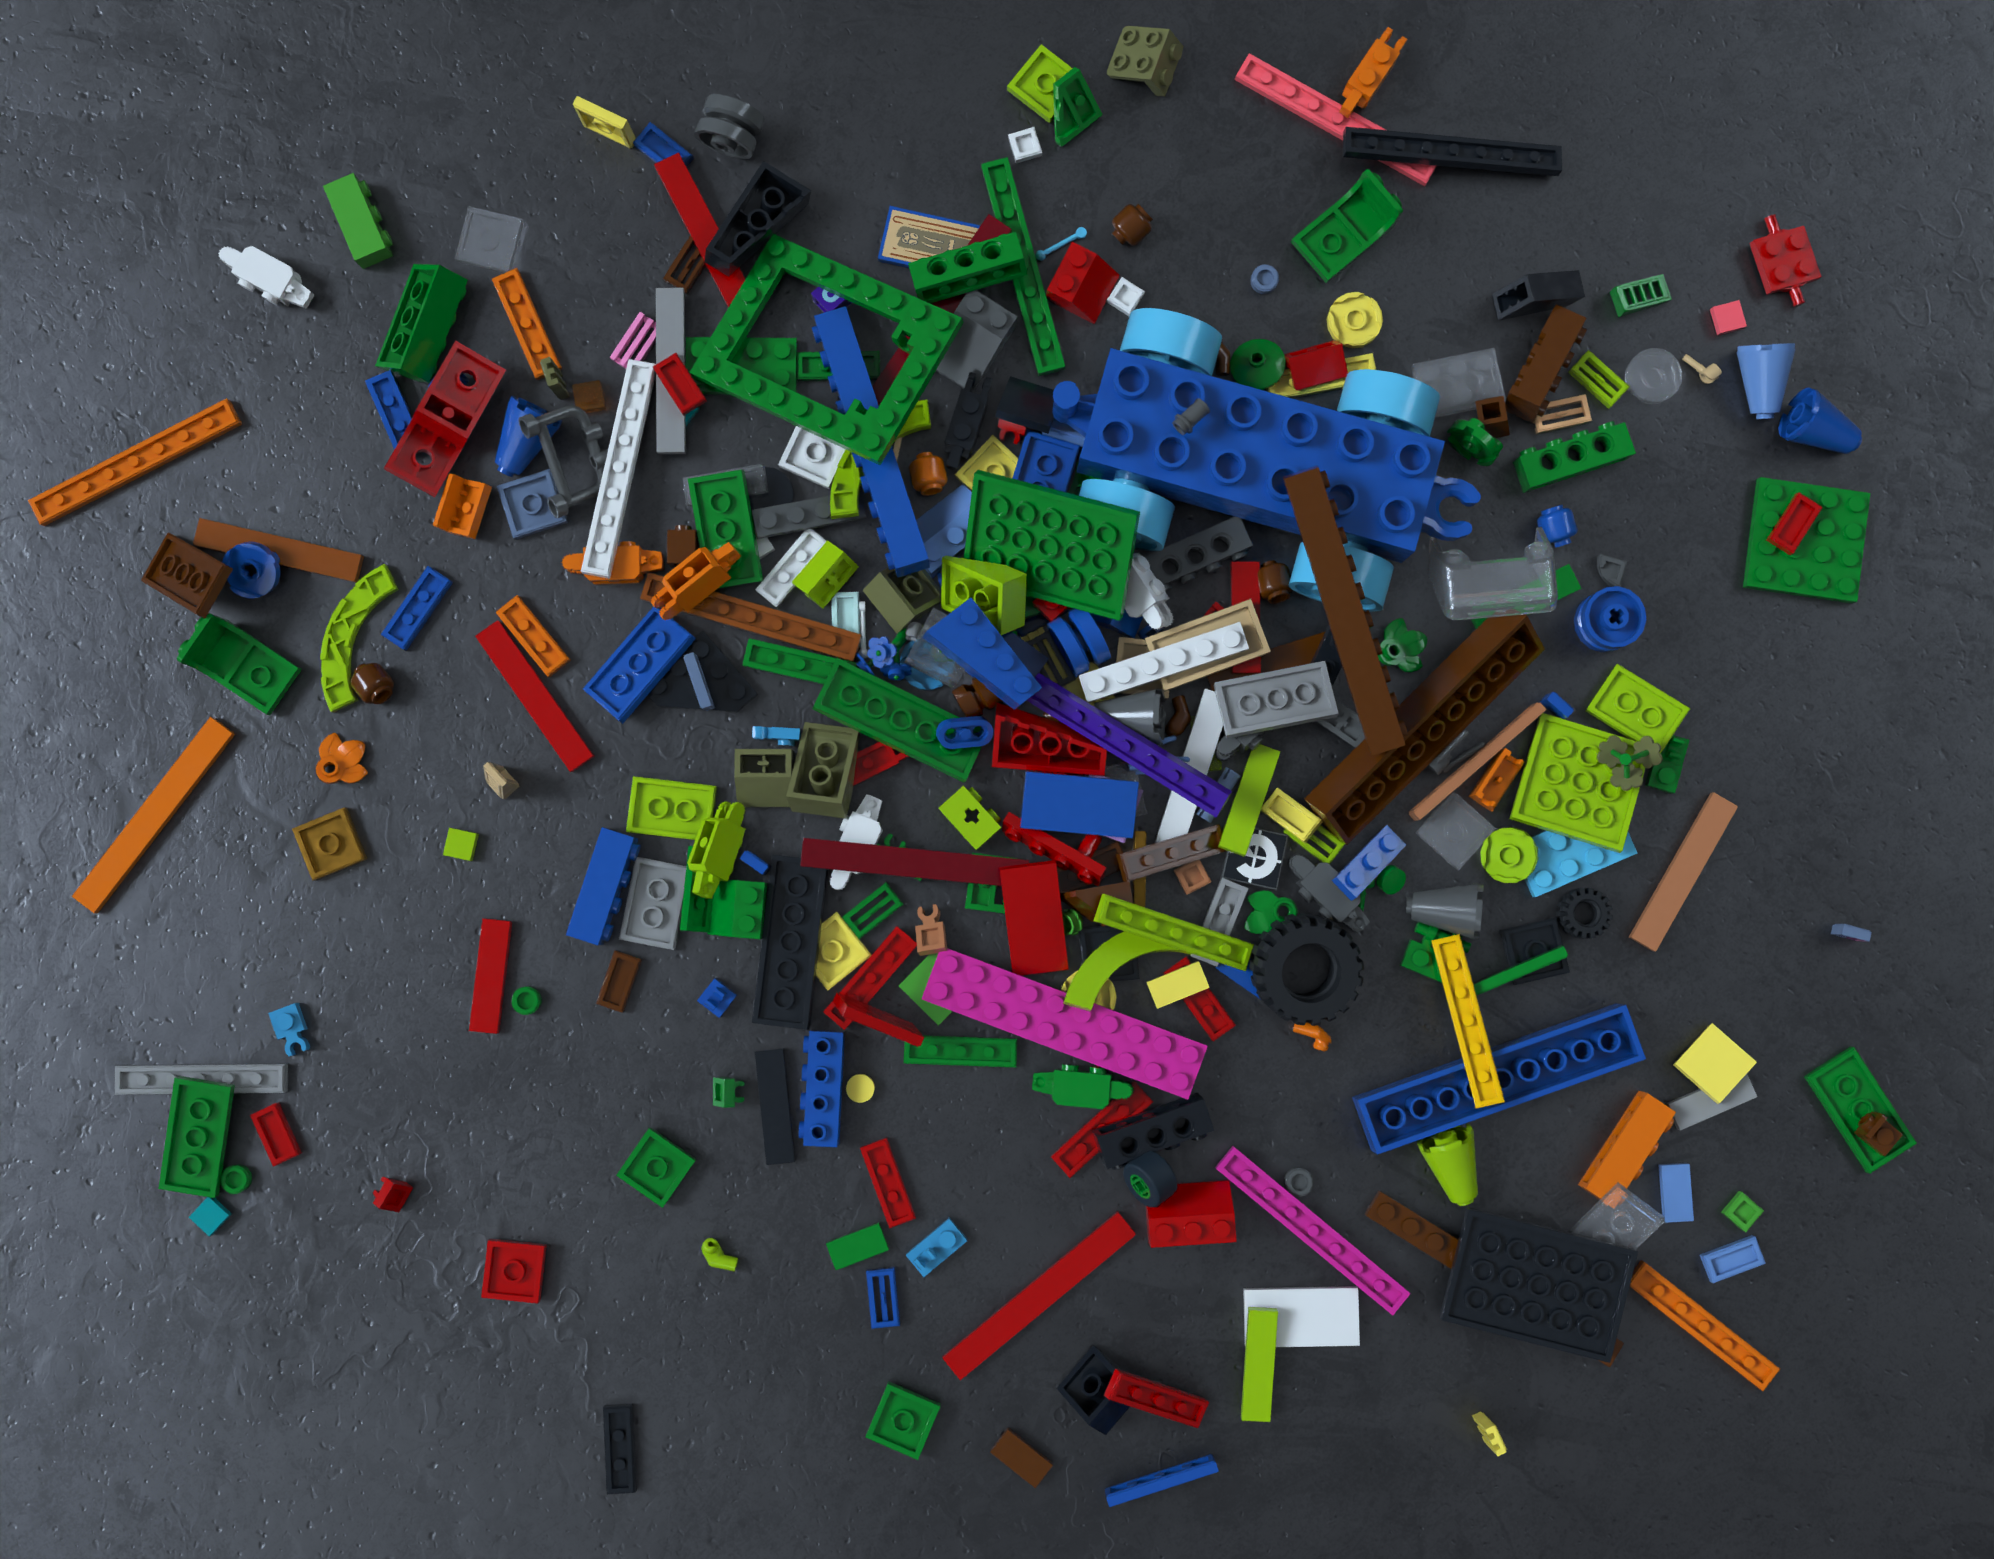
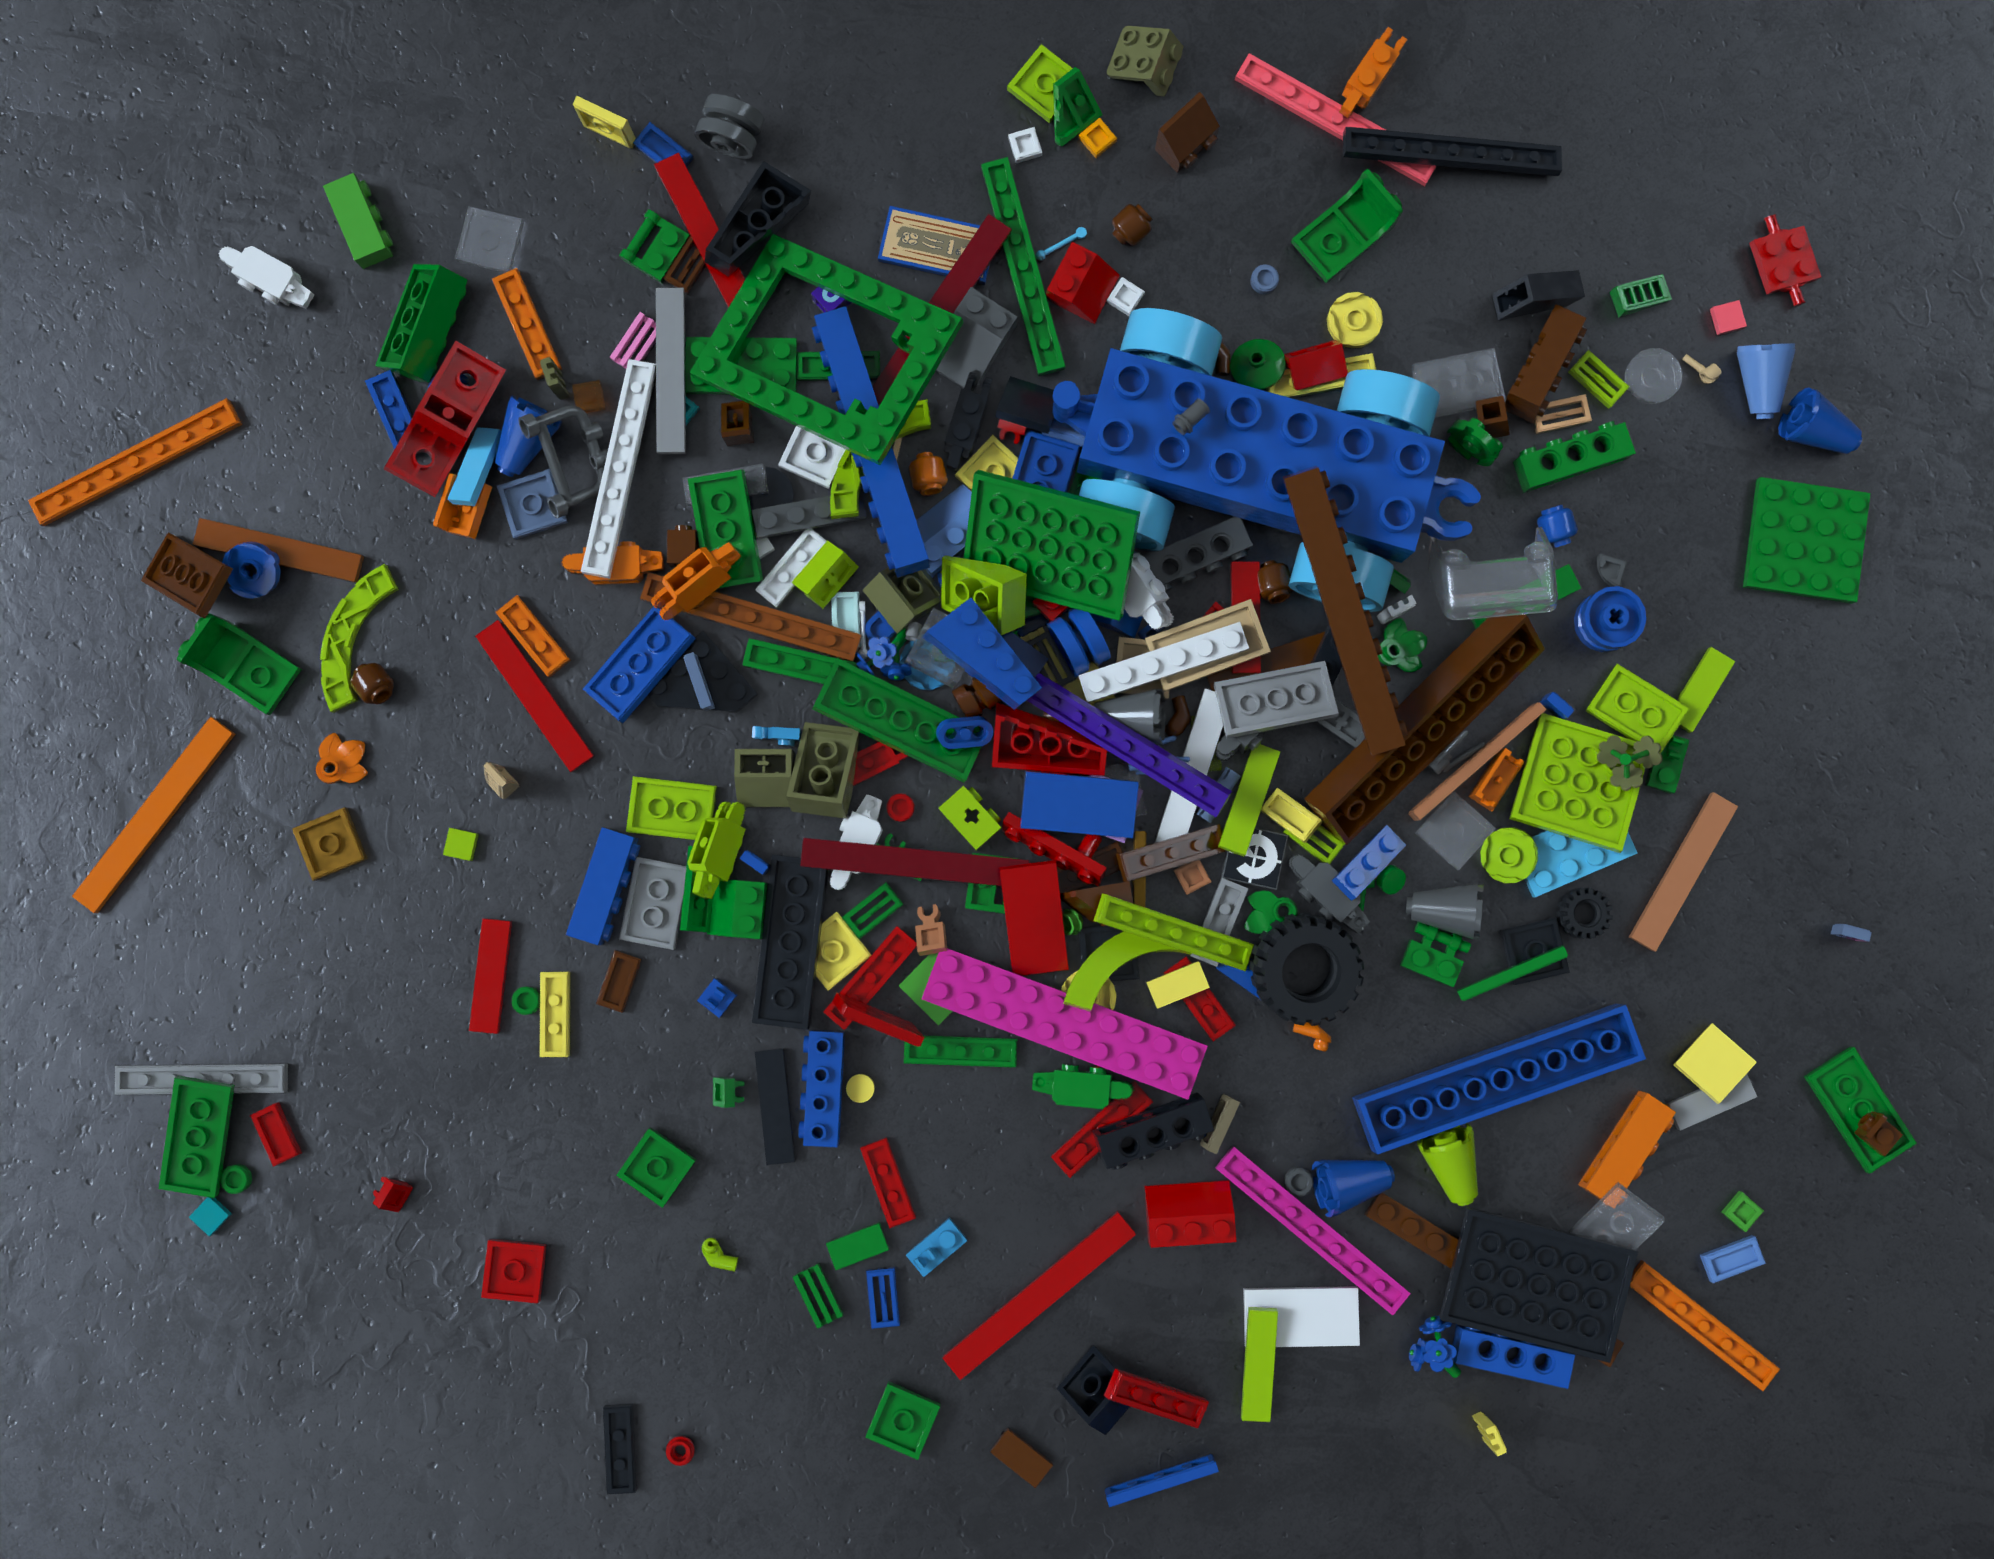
(289, 1023): dark azure plate -> none
(417, 608): blue tile -> none
(475, 467): none -> medium azure tile
(554, 1014): none -> light yellow tile
(661, 251): none -> green plate
(679, 384): red tile -> none
(680, 1459): none -> red plate
(736, 423): none -> reddish brown slope
(807, 1299): none -> green tile
(878, 627): none -> blue tile
(900, 807): none -> red tile
(968, 268): green brick -> none
(1097, 138): none -> light orange tile
(1150, 1179): black wheel -> none
(1187, 134): none -> reddish brown slope
(1221, 1121): none -> dark tan tile
(1349, 1183): none -> blue cone
(1396, 610): none -> white tile
(1400, 581): none -> green tile
(1438, 1353): none -> blue plant
(1467, 1021): yellow tile -> none
(1554, 1371): none -> blue brick
(1676, 1192): medium blue tile -> none
(1703, 686): none -> lime tile
(1794, 523): red tile -> none

